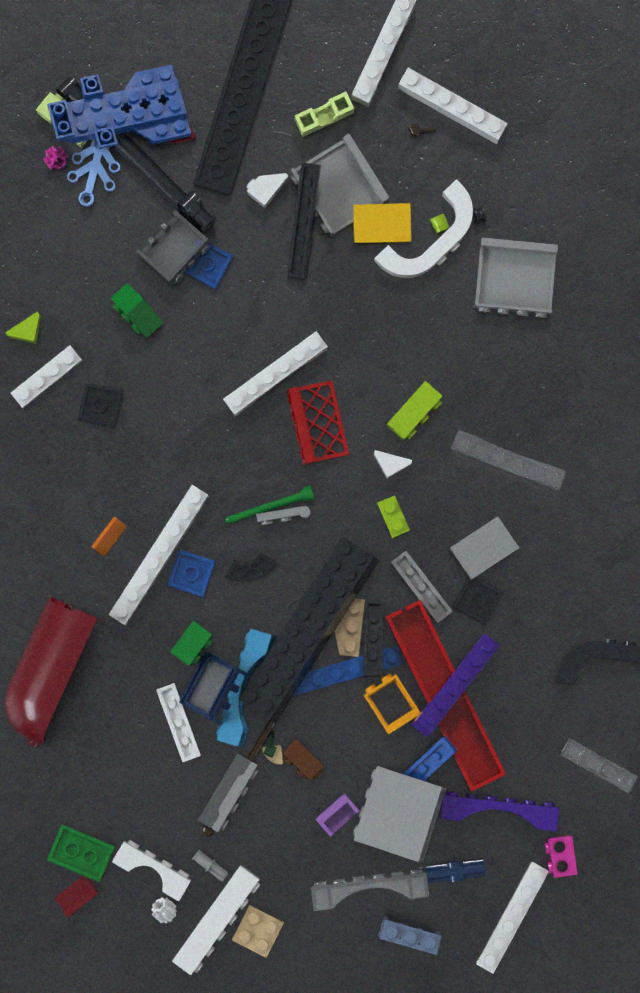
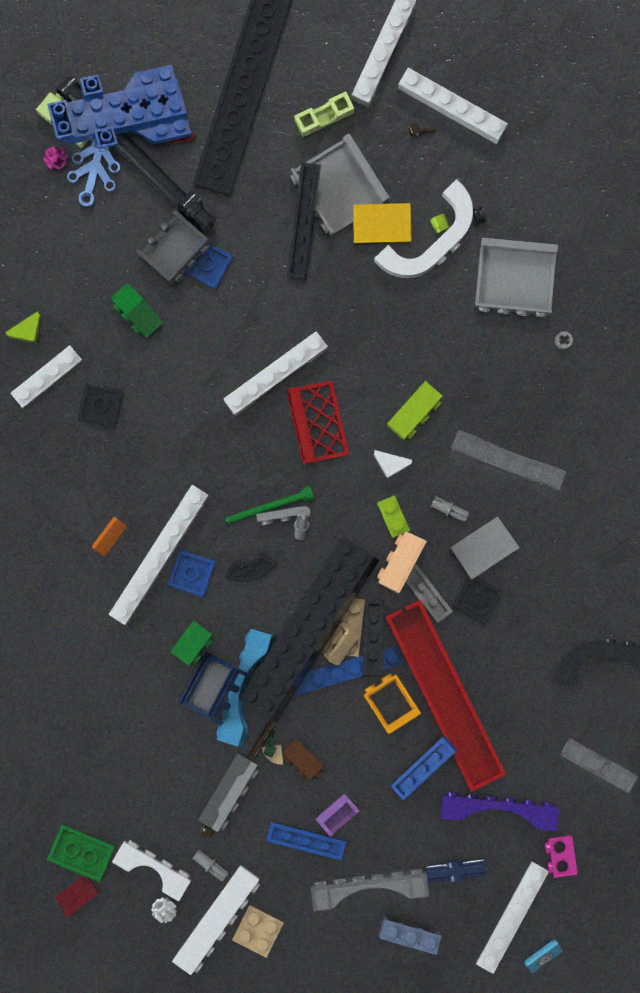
(46, 668): dark red panel -> none
(178, 722): white plate -> none
(266, 187): white slope -> none
(301, 525): none -> light grey axle
(306, 841): none -> blue plate
(339, 643): none -> tan slope
(399, 814): light grey panel -> none
(401, 561): none -> light nougat slope
(450, 509): none -> light grey axle
(455, 685): dark purple arch -> none
(543, 956): none -> medium azure slope
(563, 334): none -> light grey bush

